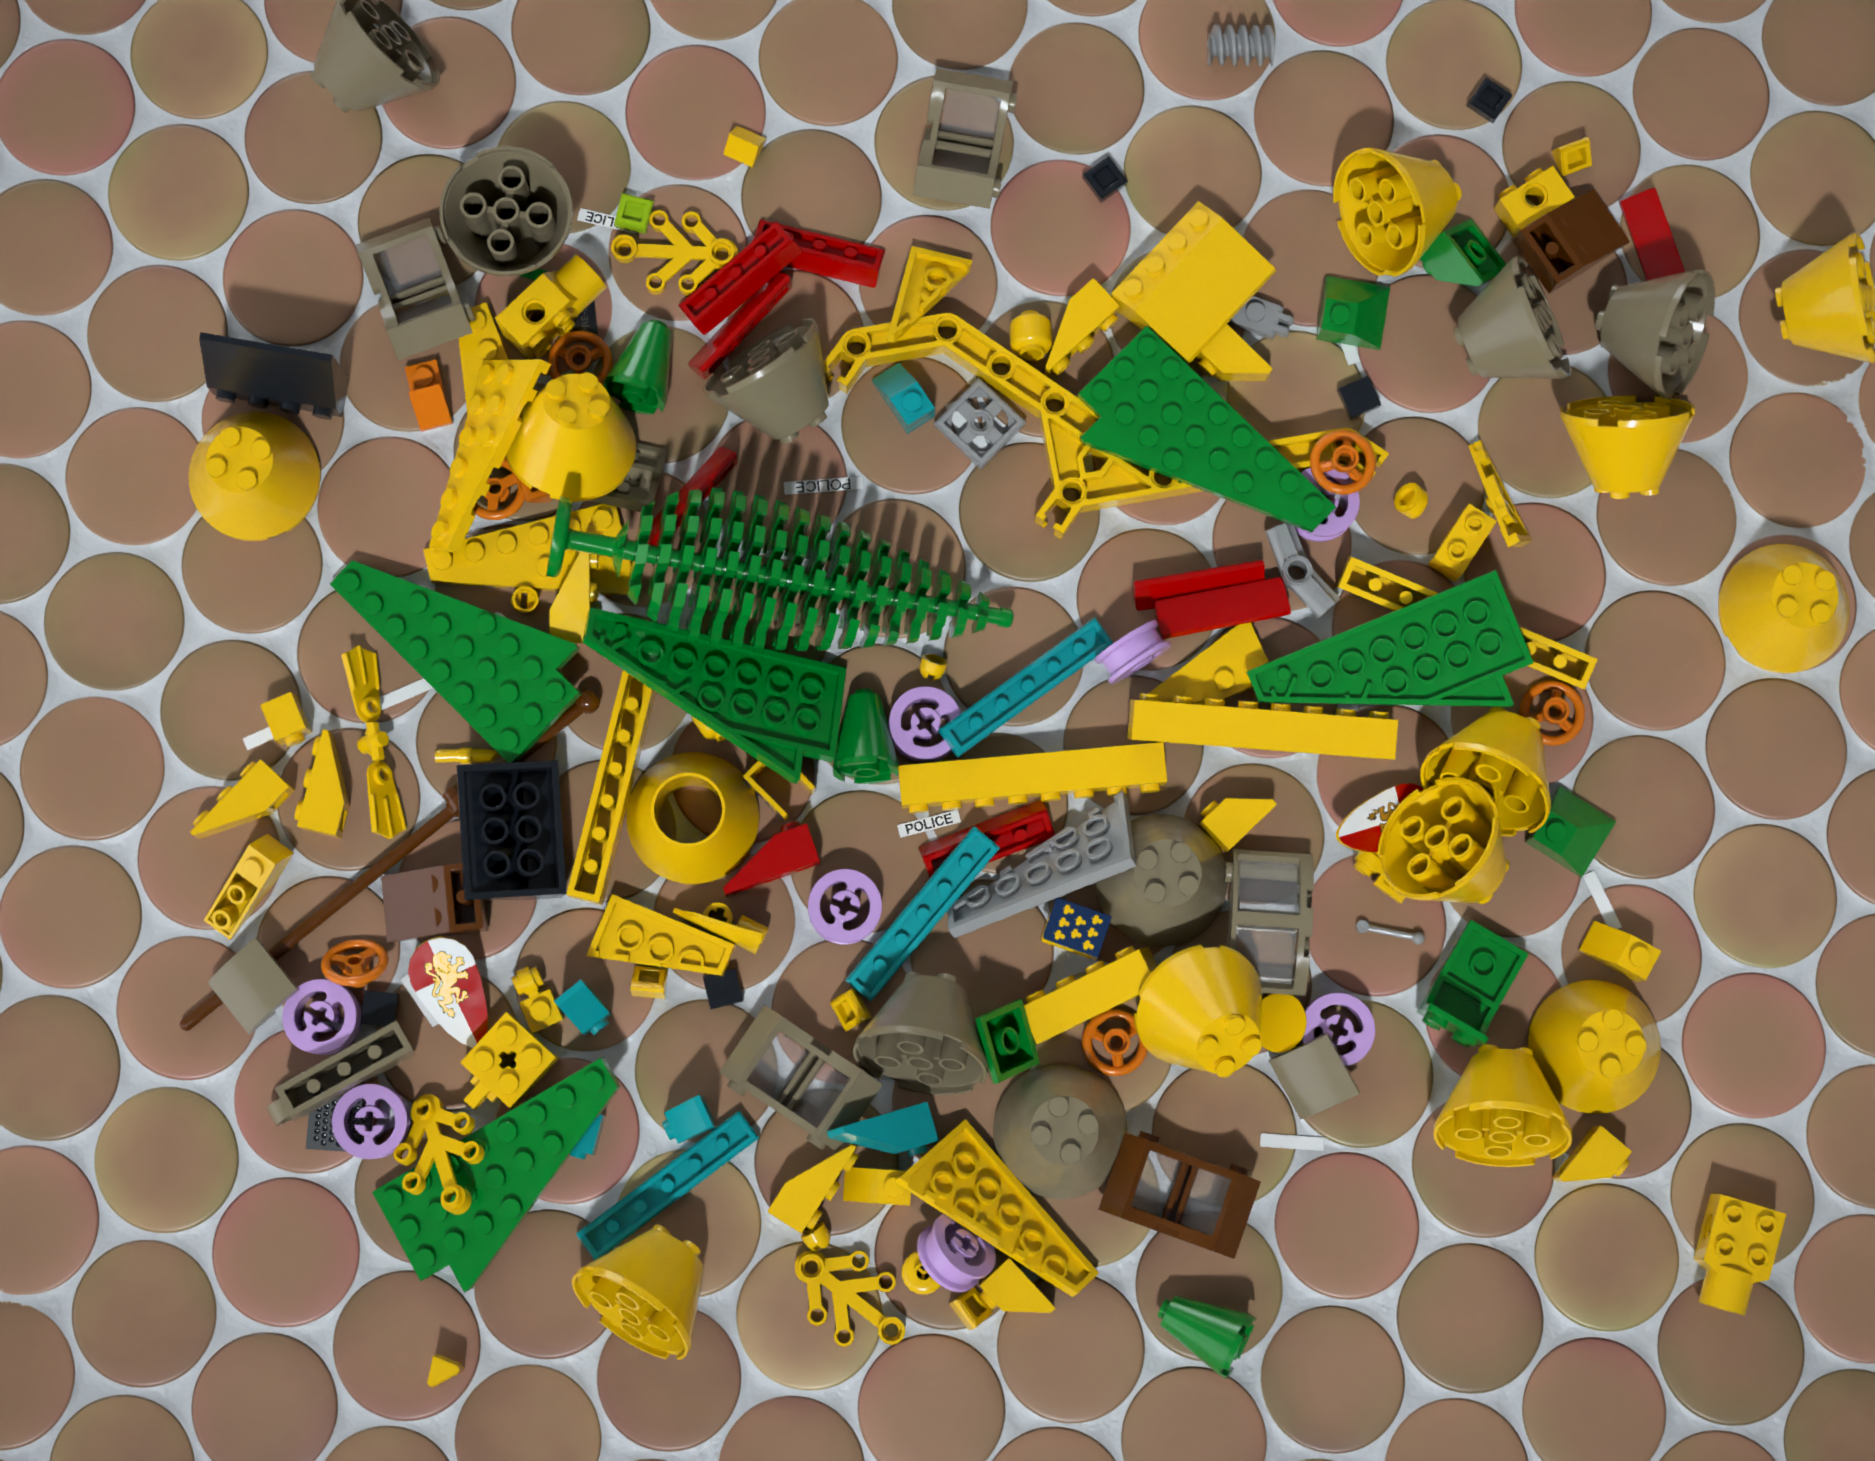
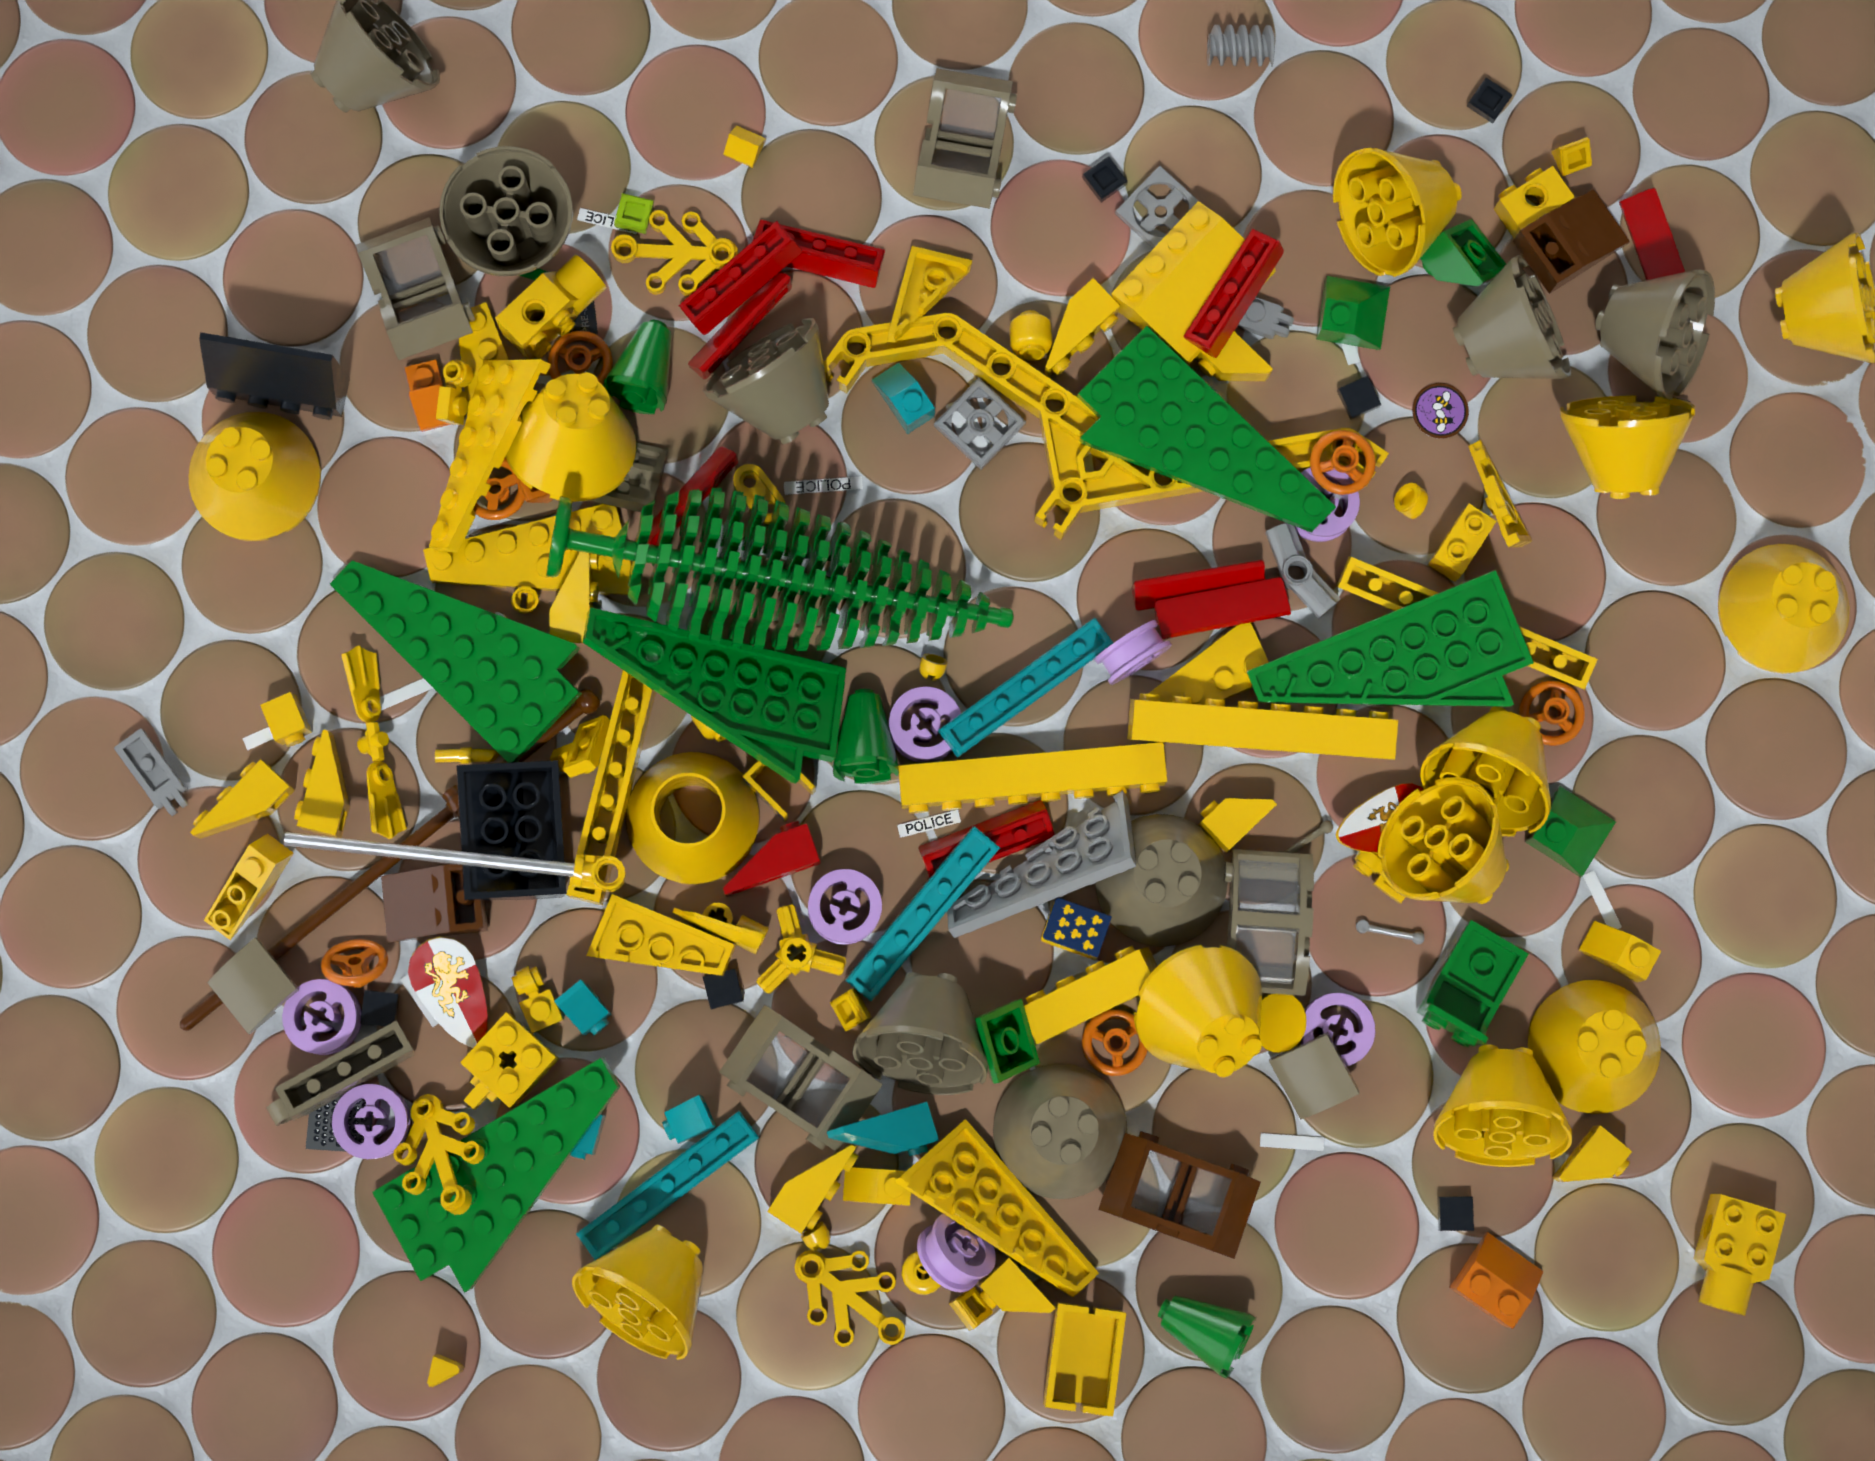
(152, 771): none -> light grey hinge
(452, 400): none -> yellow plate
(584, 870): none -> flat silver piece
(585, 750): none -> yellow hinge
(649, 982): yellow slope -> none
(763, 486): none -> yellow plate
(793, 936): none -> yellow bush
(1084, 1359): none -> yellow piece
(1178, 193): none -> light grey piece
(1234, 293): none -> red slope
(1325, 827): none -> dark tan hinge
(1440, 410): none -> sticker
(1455, 1213): none -> black tile
(1498, 1281): none -> orange slope

